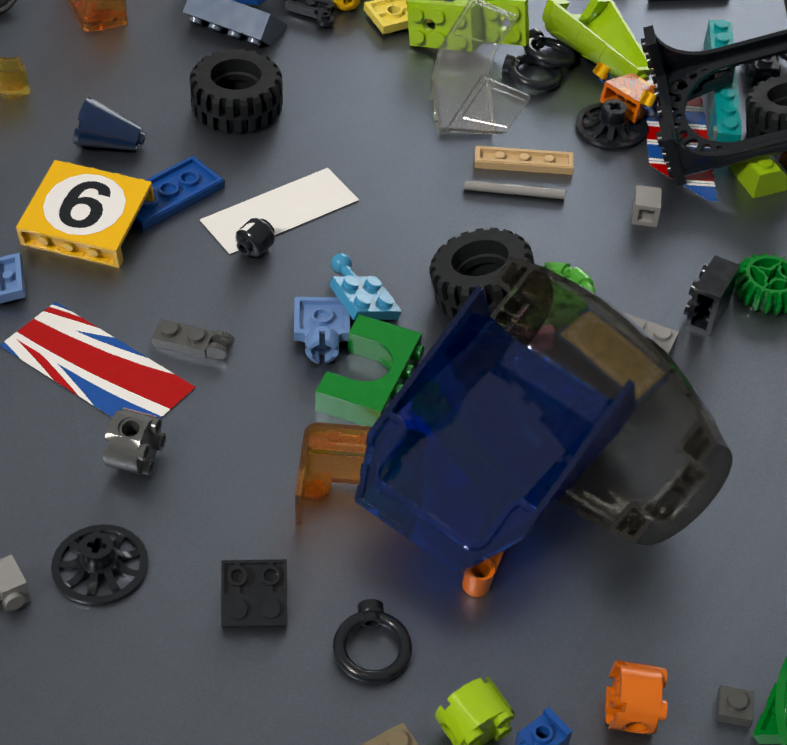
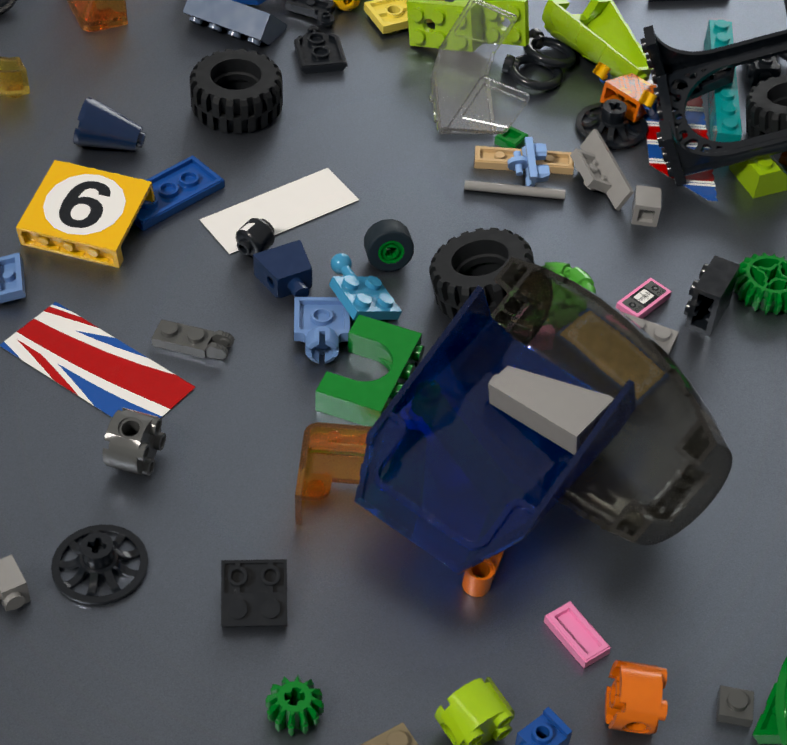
(284, 270): none -> dark blue torso
(306, 705): none -> green gear
(320, 52): none -> black tile
(372, 615): black piece -> none
(388, 245): none -> black wheel
(511, 139): none -> green tile
(527, 162): none -> light blue hips
(548, 405): none -> light grey slope
(577, 634): none -> bright pink tile
(601, 170): none -> light grey bracket
(644, 299): none -> tile

